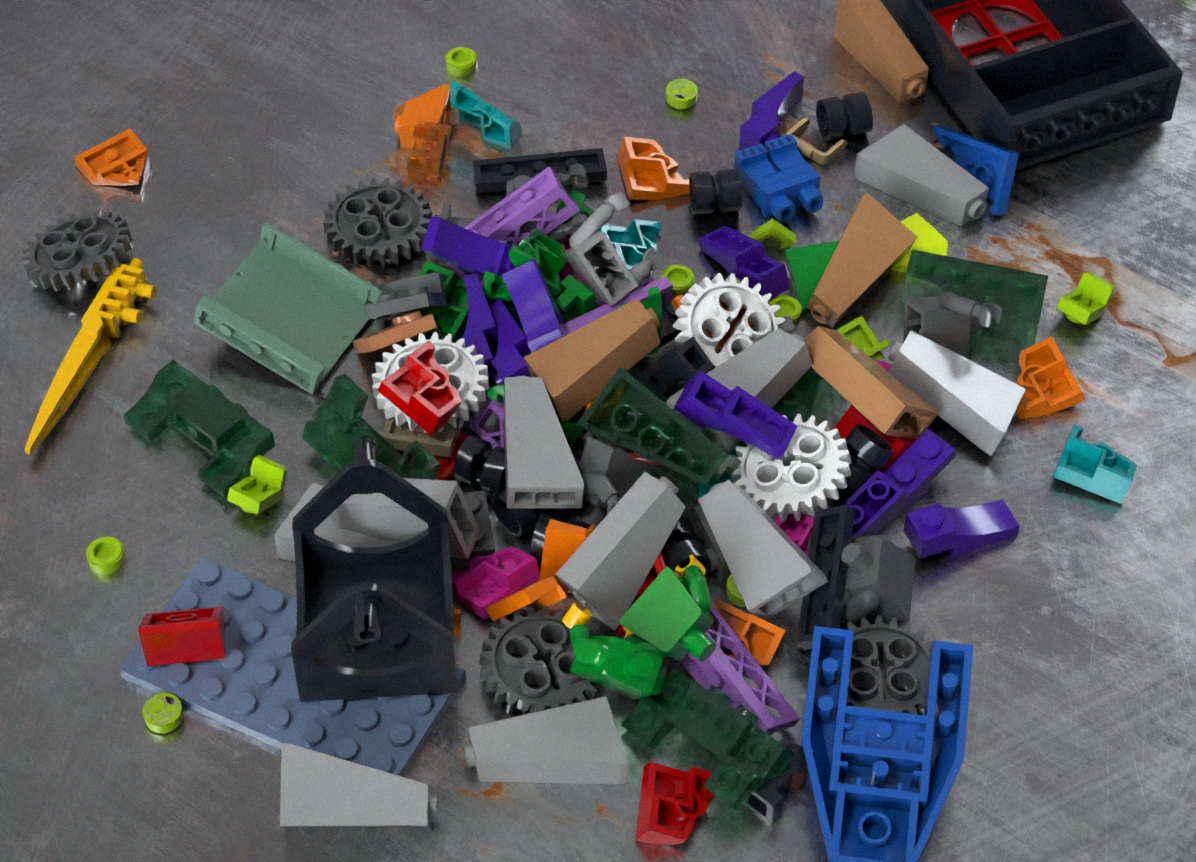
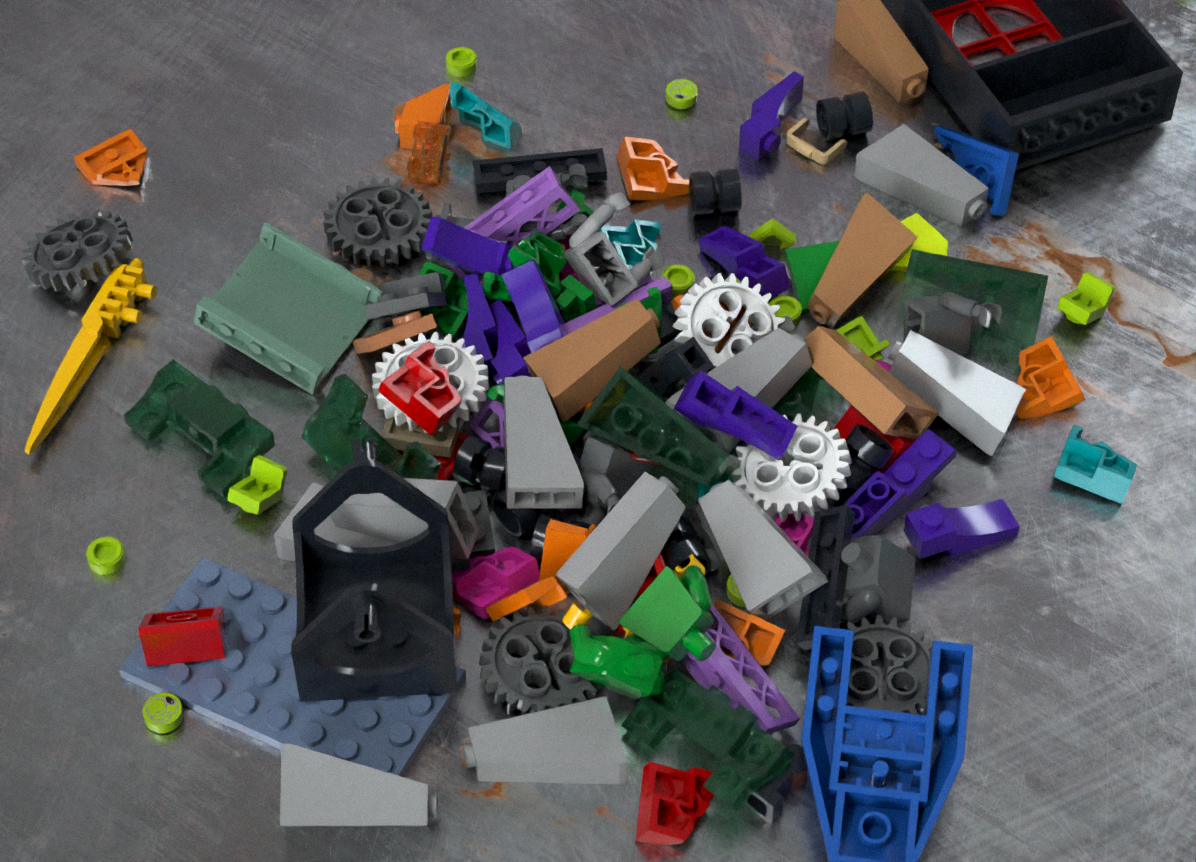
(779, 178): blue hips -> none

